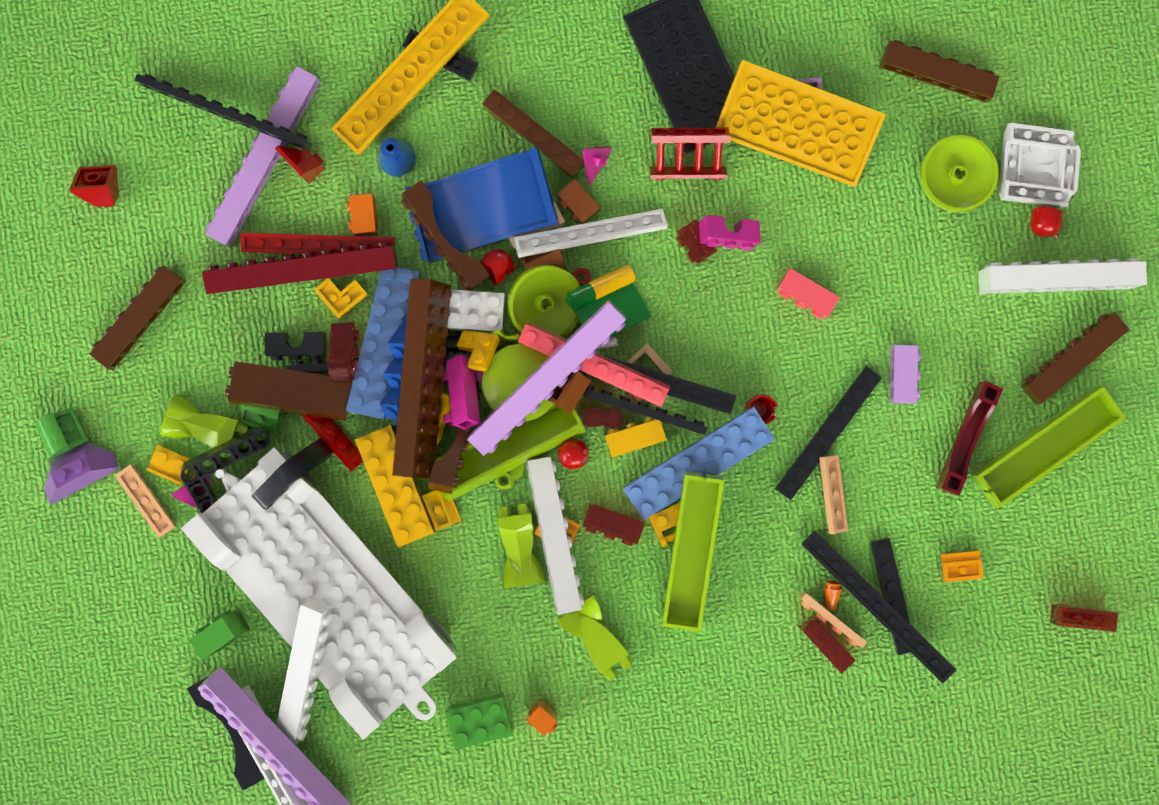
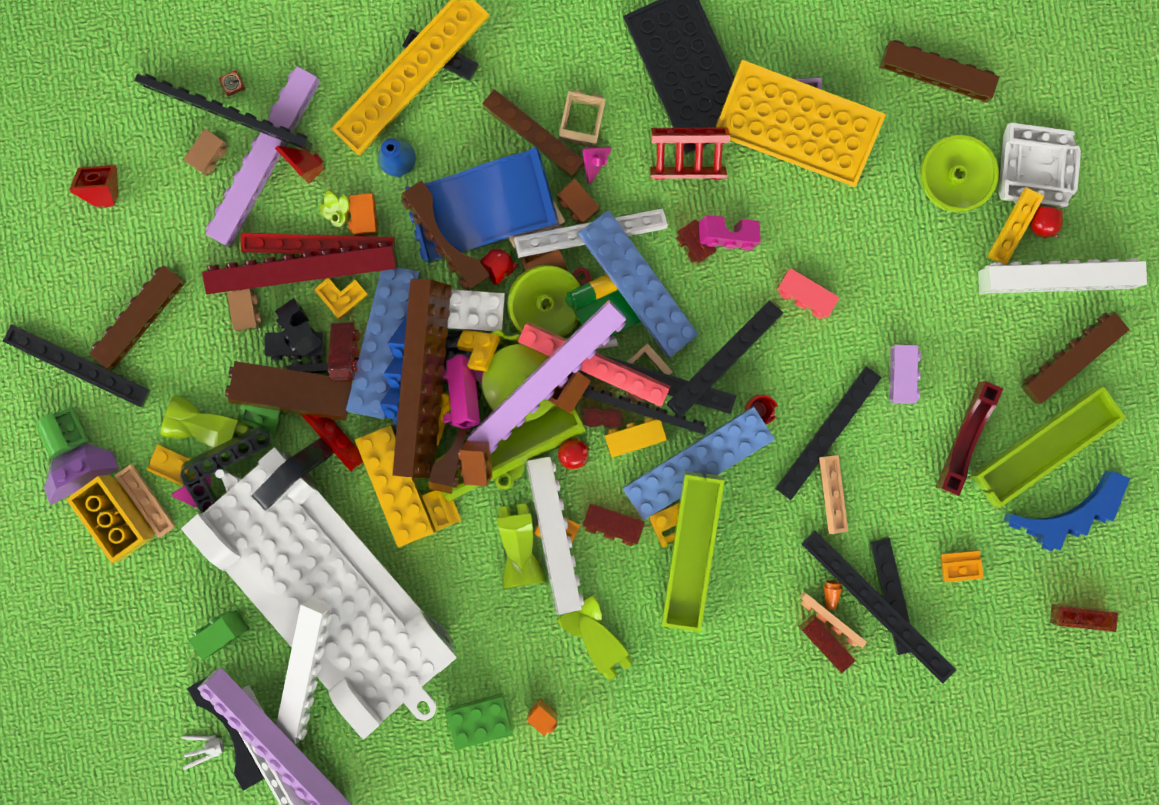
(76, 365): none -> black plate
(111, 517): none -> yellow brick
(206, 152): none -> medium nougat brick
(212, 747): none -> white plant
(232, 83): none -> tile
(244, 310): none -> medium nougat brick
(296, 328): none -> black arch
(335, 208): none -> lime plate
(476, 463): none -> dark orange brick
(577, 137): none -> tan window
(638, 283): none -> medium blue plate
(724, 359): none -> black plate
(1015, 226): none -> yellow plate
(1099, 505): none -> blue arch

